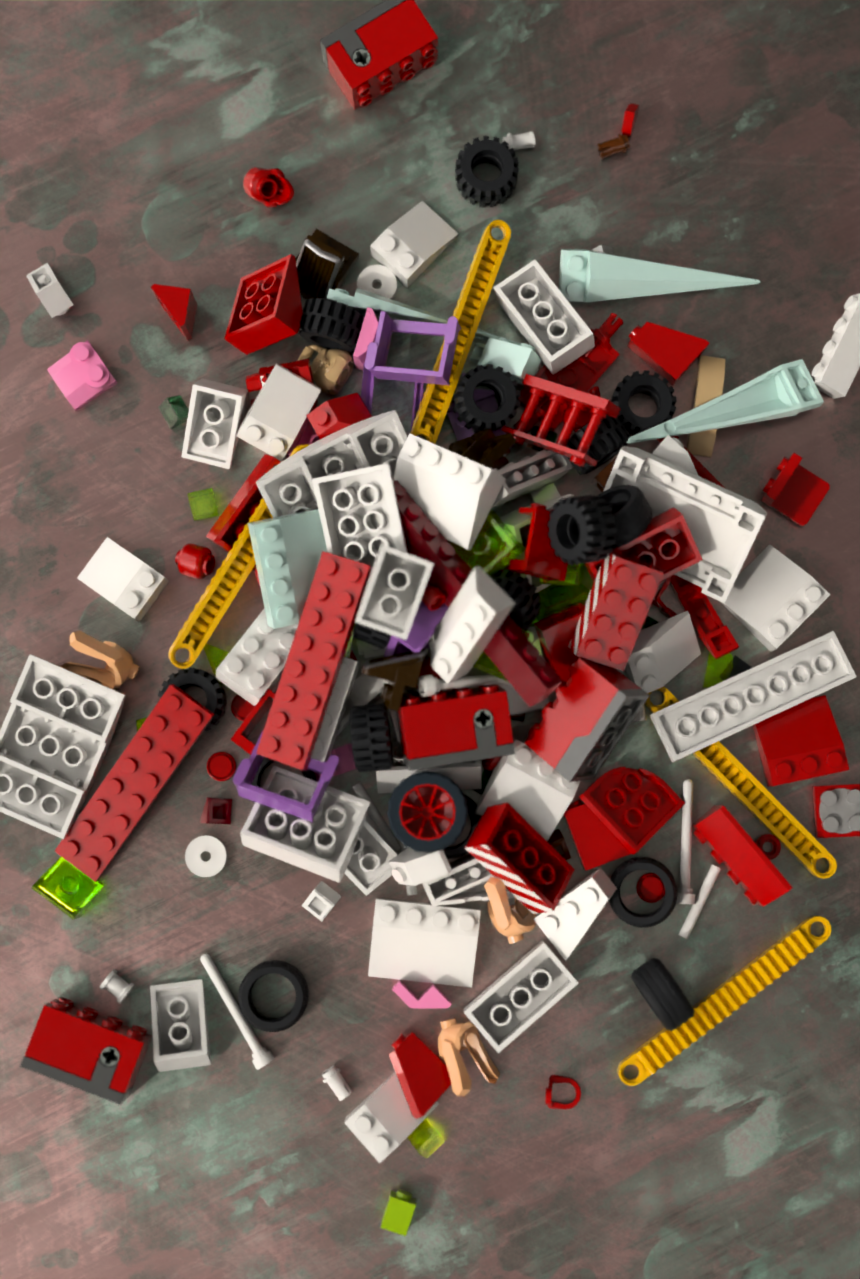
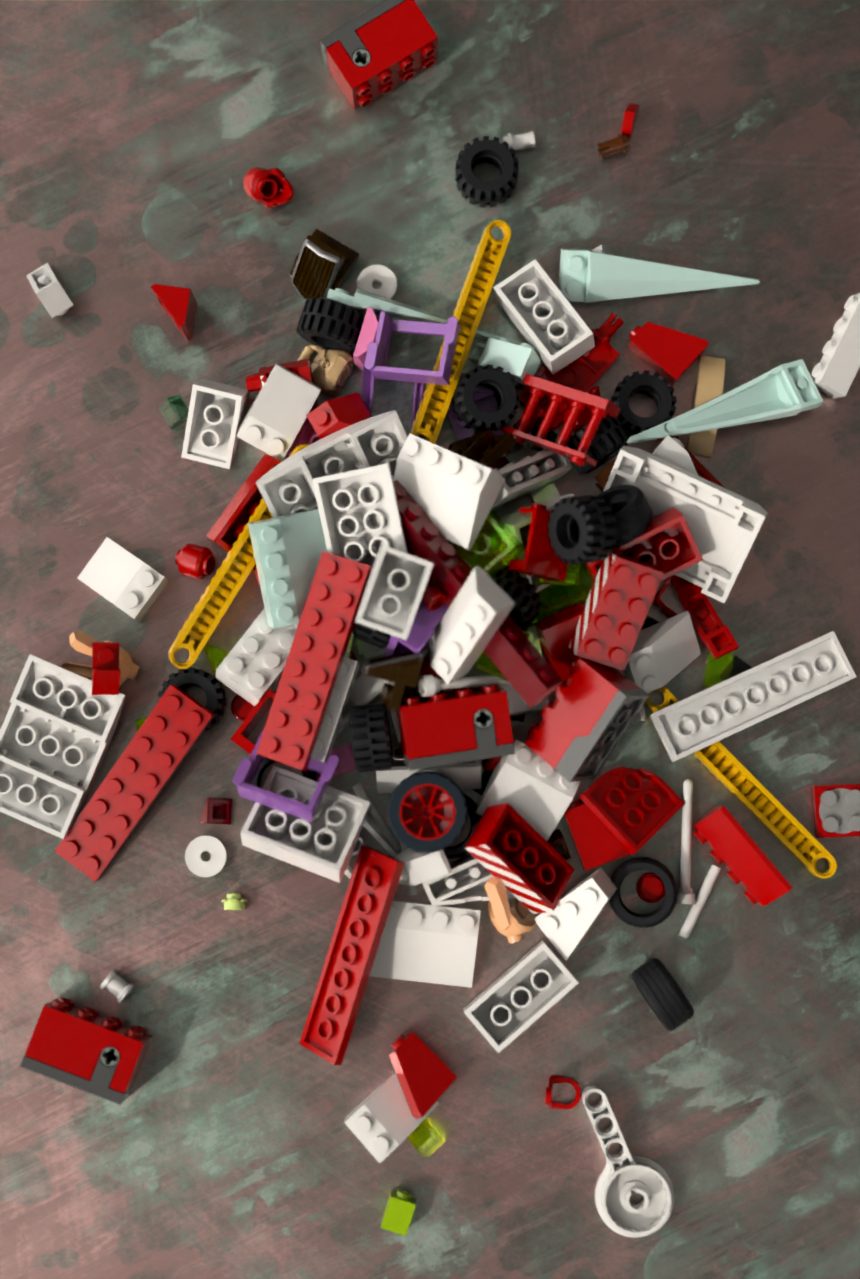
(67, 888): clear neon green slope -> none
(81, 375): bright pink slope -> none
(105, 668): none -> red slope
(180, 1025): white slope -> none
(203, 504): clear neon green slope -> none
(221, 766): red piece -> none
(234, 902): none -> yellowish green plate
(246, 1004): black tyre -> none
(260, 1054): white piece -> none
(266, 307): red slope -> none
(321, 901): white slope -> none
(337, 1082): white pin -> none
(351, 954): none -> red plate
(413, 243): white slope -> none
(430, 999): bright pink slope -> none
(451, 1041): light nougat piece -> none
(625, 1174): none -> white beam
(725, 999): yellow gear -> none
(774, 597): white slope -> none
(775, 845): red plate -> none
(795, 490): red bracket -> none
(800, 743): red slope -> none

